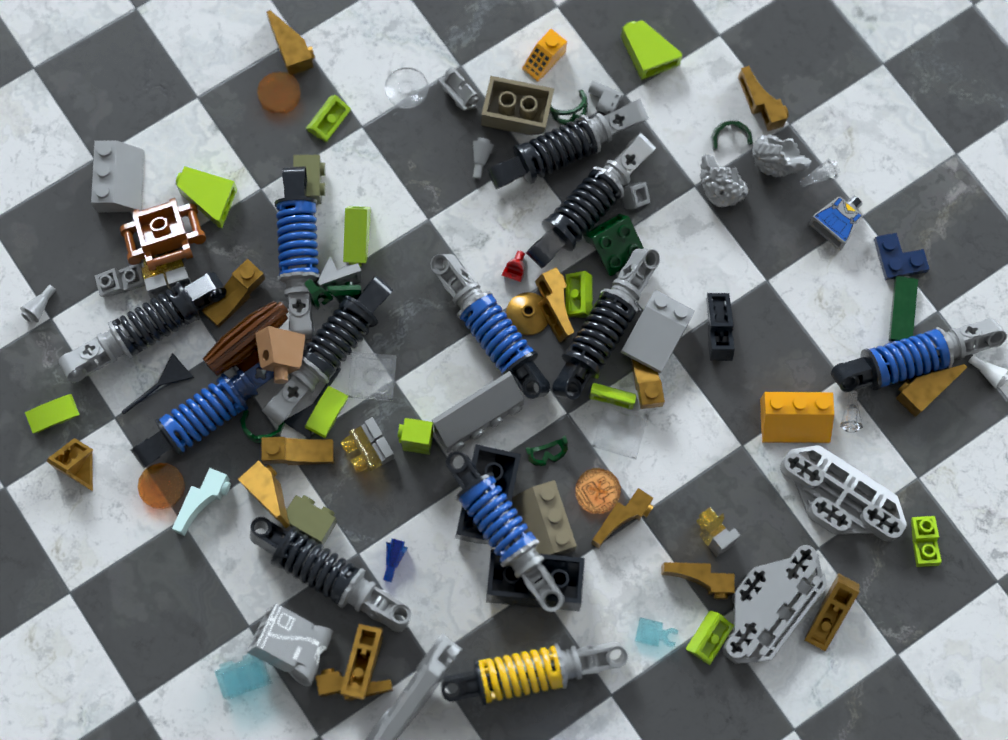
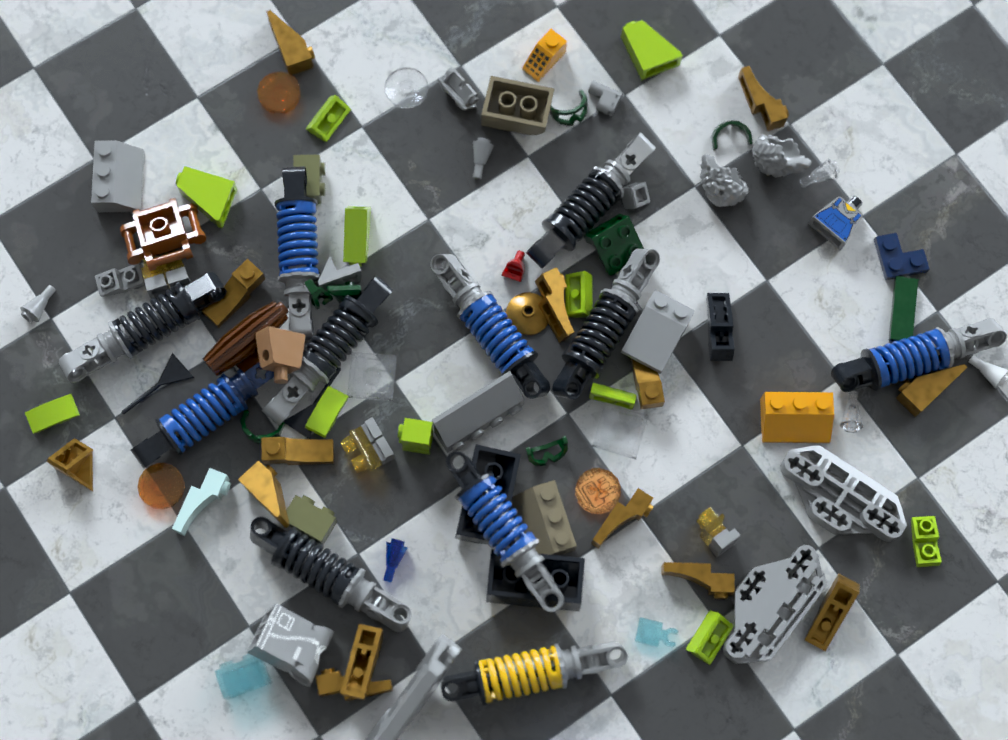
(565, 145): black piece -> none

